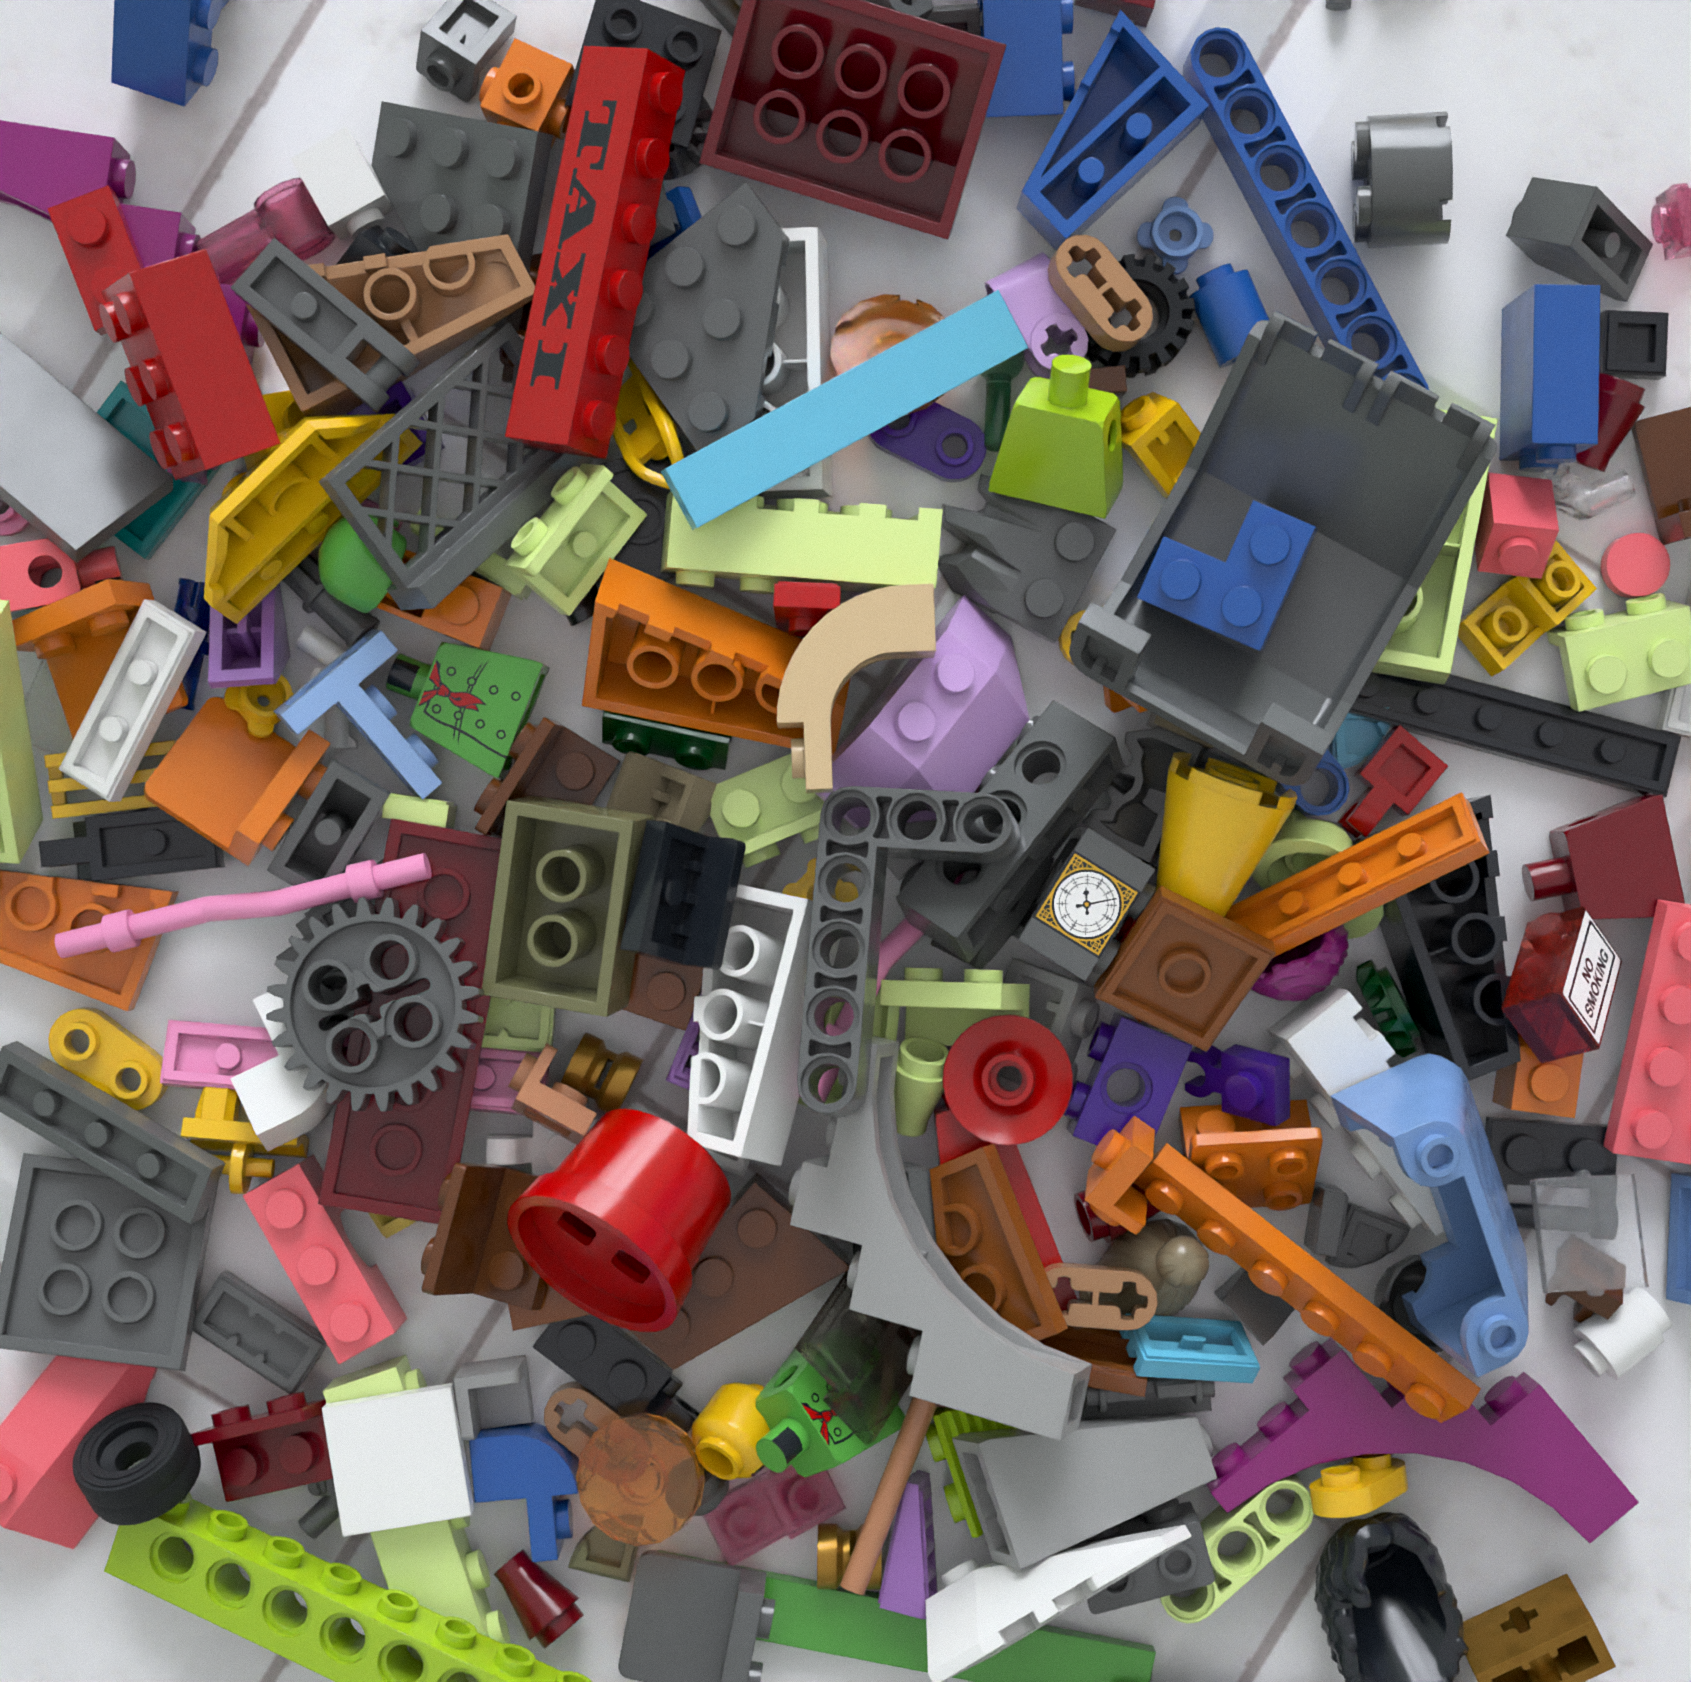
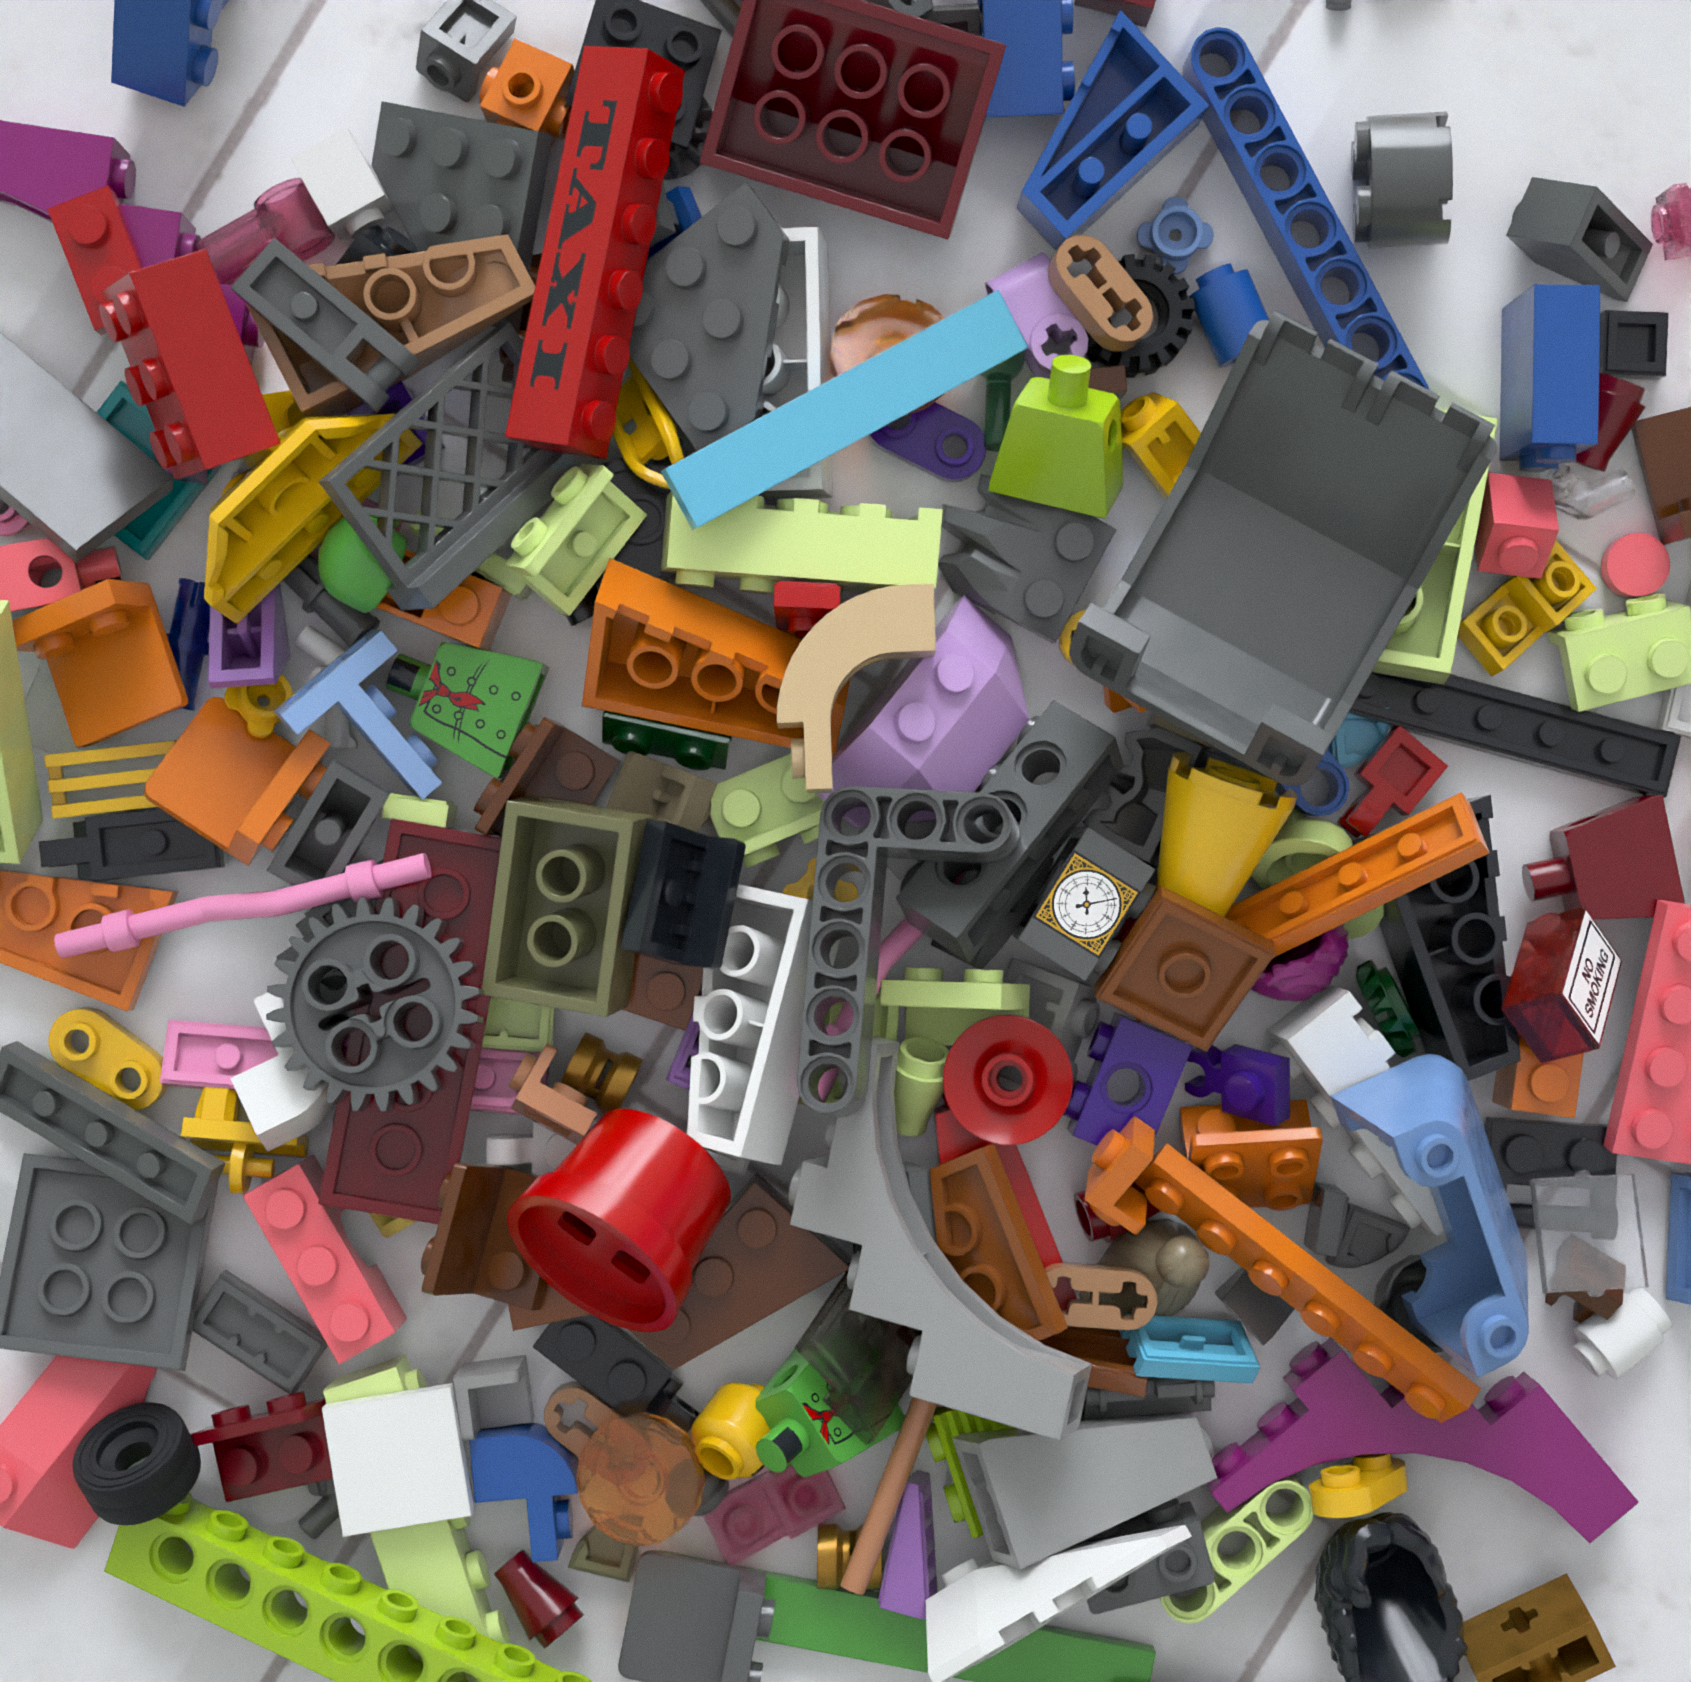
(132, 700): white tile -> none
(1236, 595): blue brick -> none

